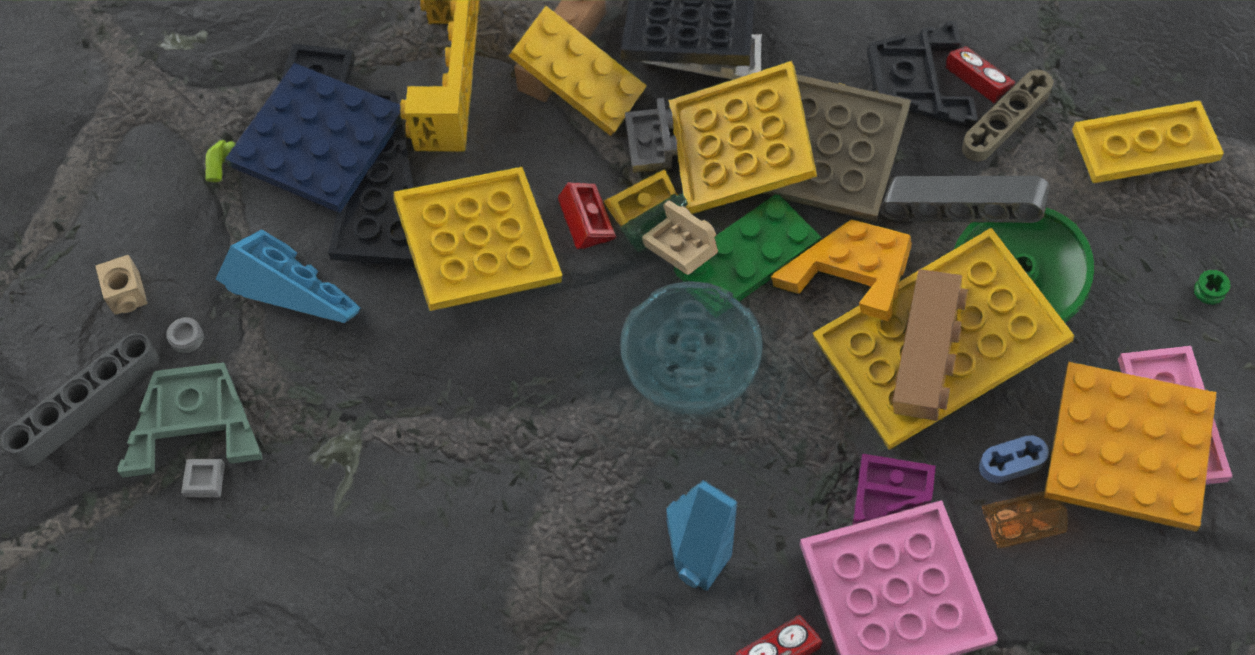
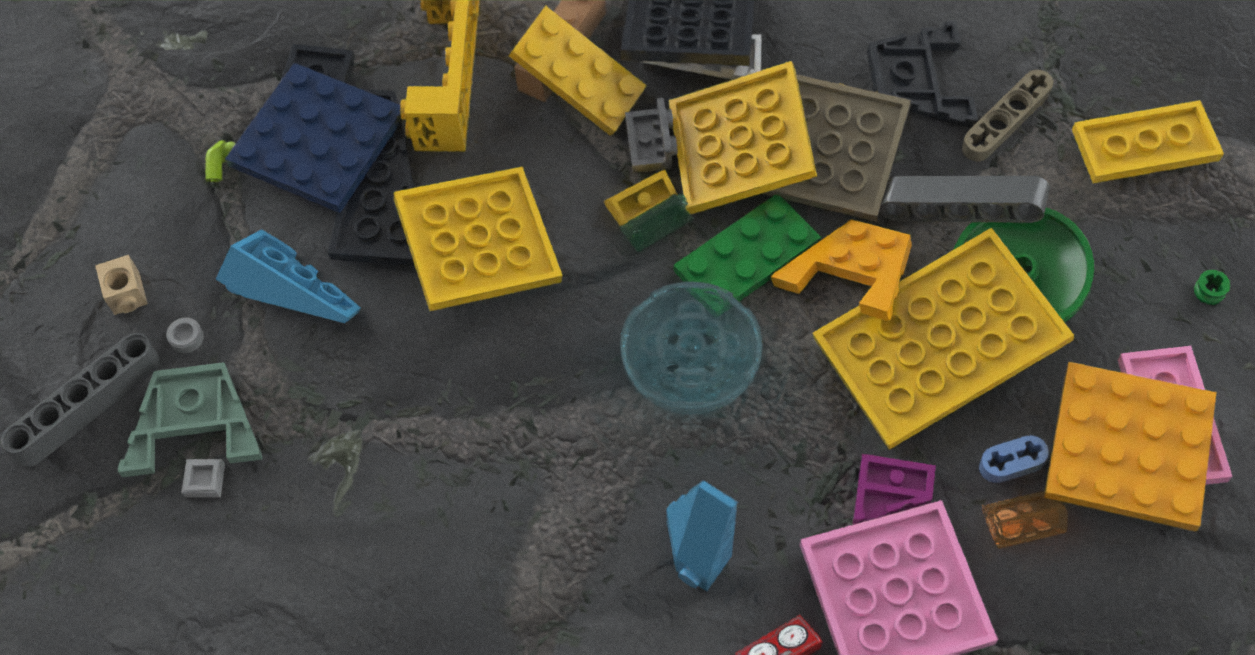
(585, 215): red slope -> none
(682, 239): tan bracket -> none
(928, 345): medium nougat brick -> none
(979, 73): red slope -> none

